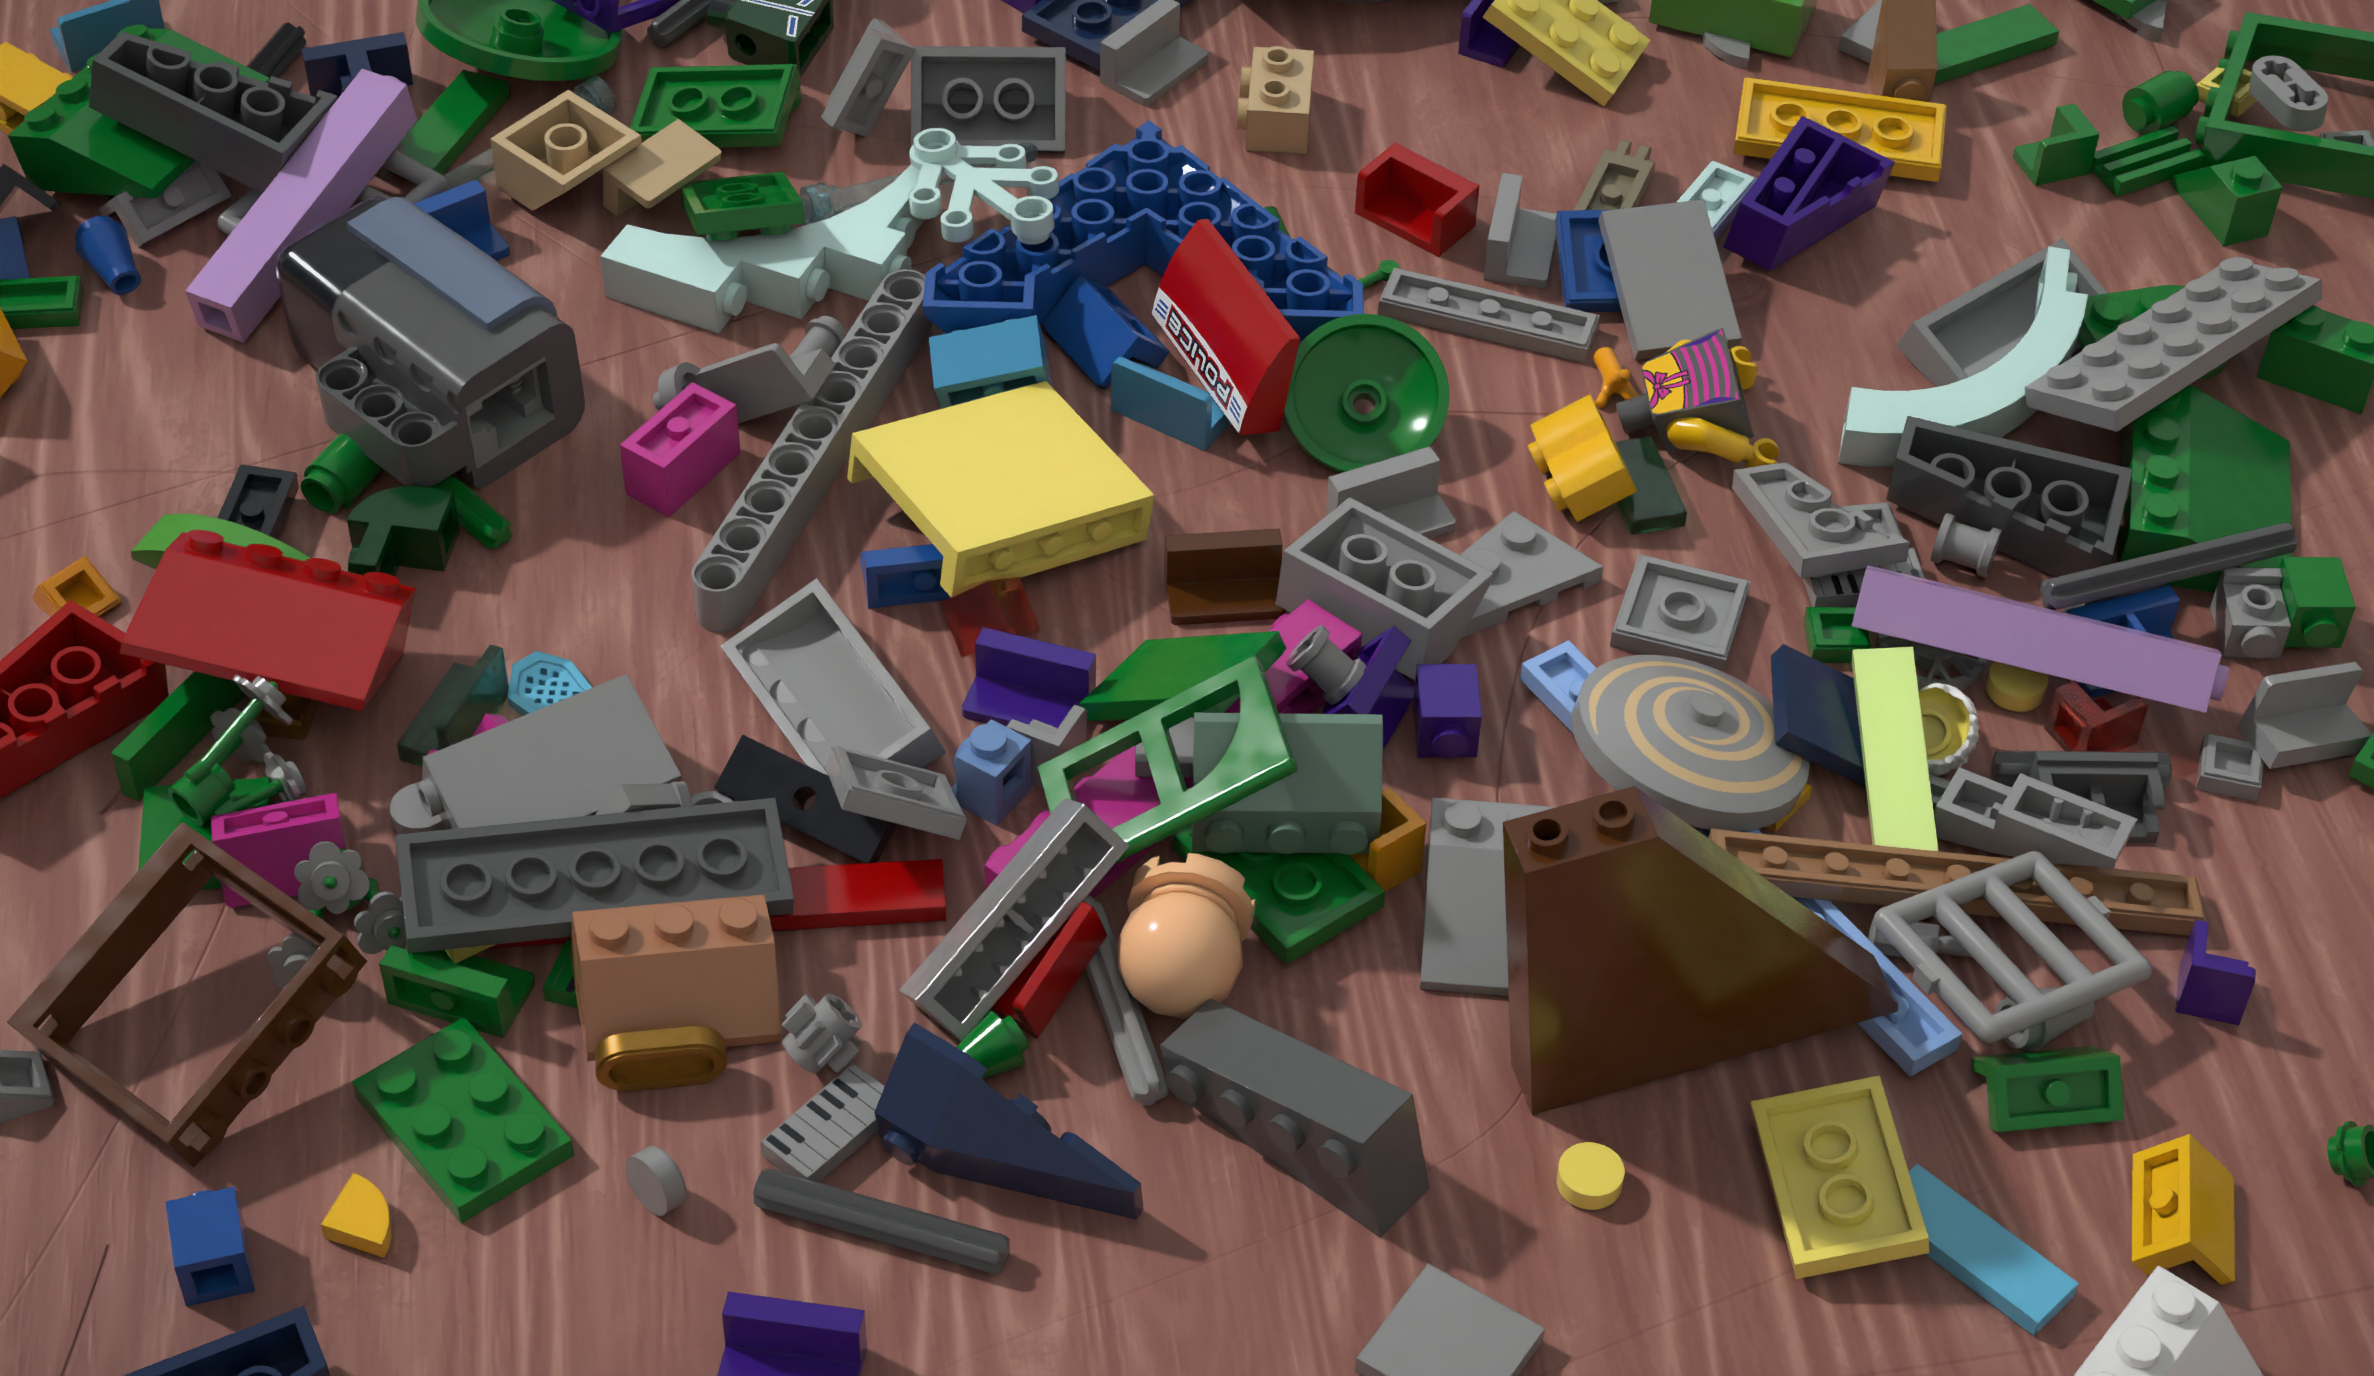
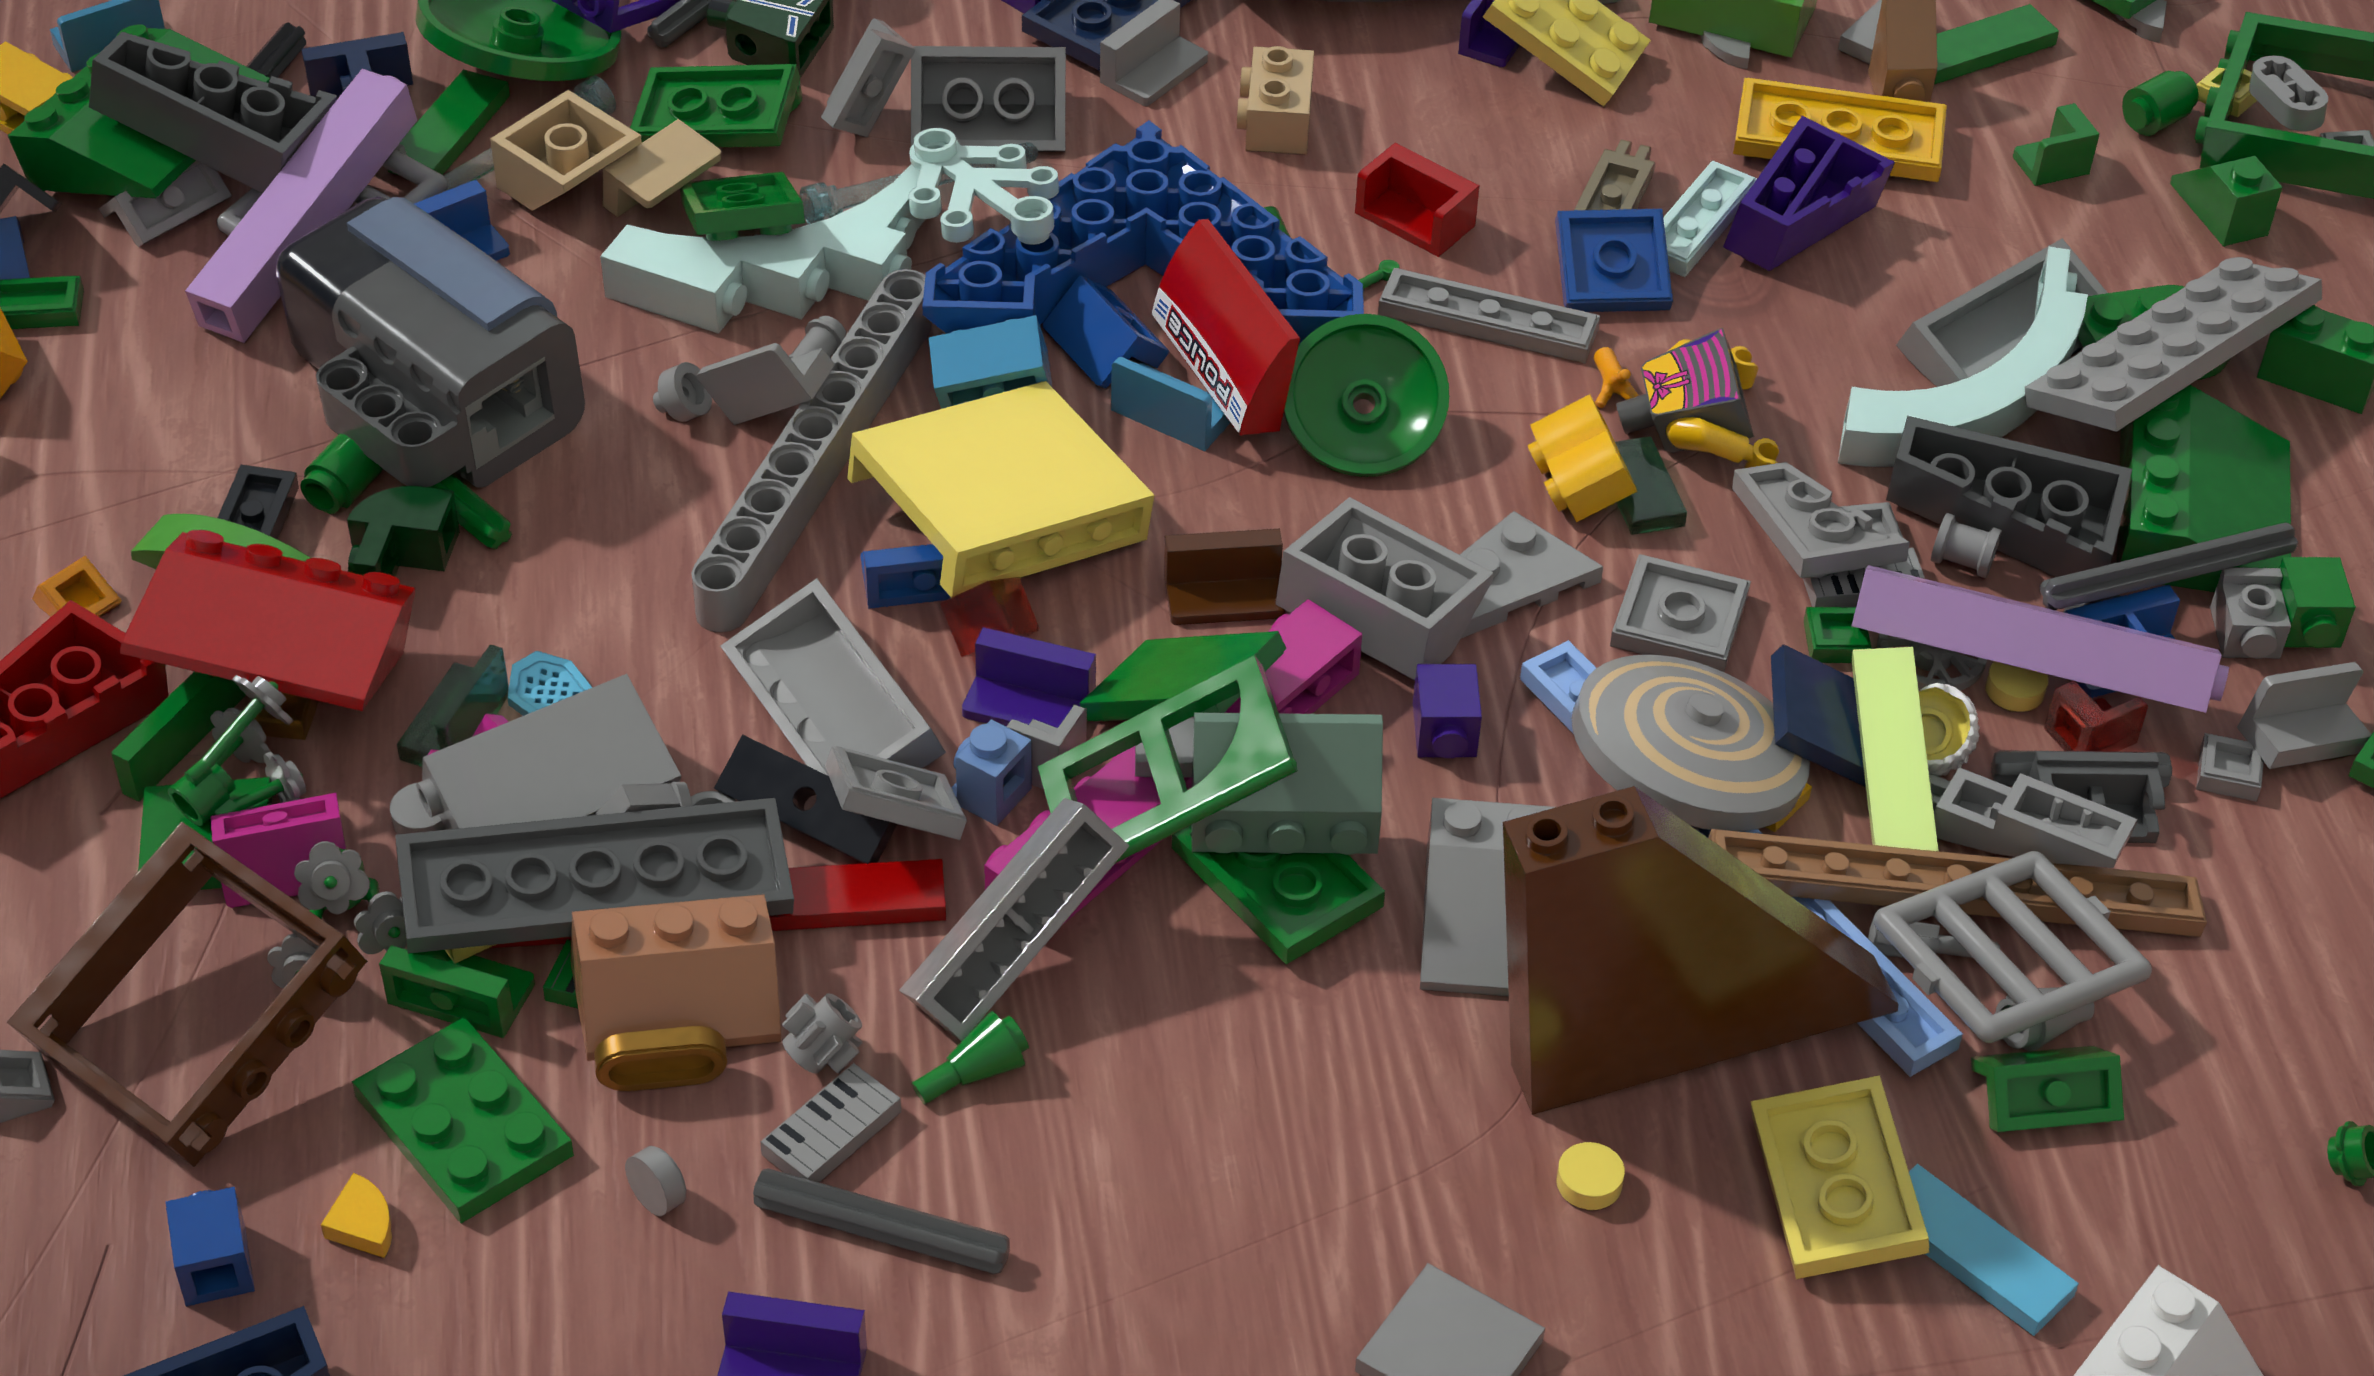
(107, 251): blue cone -> none
(680, 449): dark pink panel -> none
(961, 1127): dark blue wedge -> none
(1052, 972): red panel -> none
(1125, 1021): light grey axle -> none
(1184, 934): light nougat tile -> none
(1303, 1111): dark grey wedge -> none
(1326, 665): light grey bush -> none
(1382, 687): dark purple panel -> none
(1399, 489): light grey panel -> none
(1400, 845): light orange panel -> none
(1519, 239): light grey panel -> none
(1667, 275): light grey tile -> none
(2140, 155): green tile -> none
(2183, 1209): yellow panel -> none
(2210, 983): dark purple panel -> none

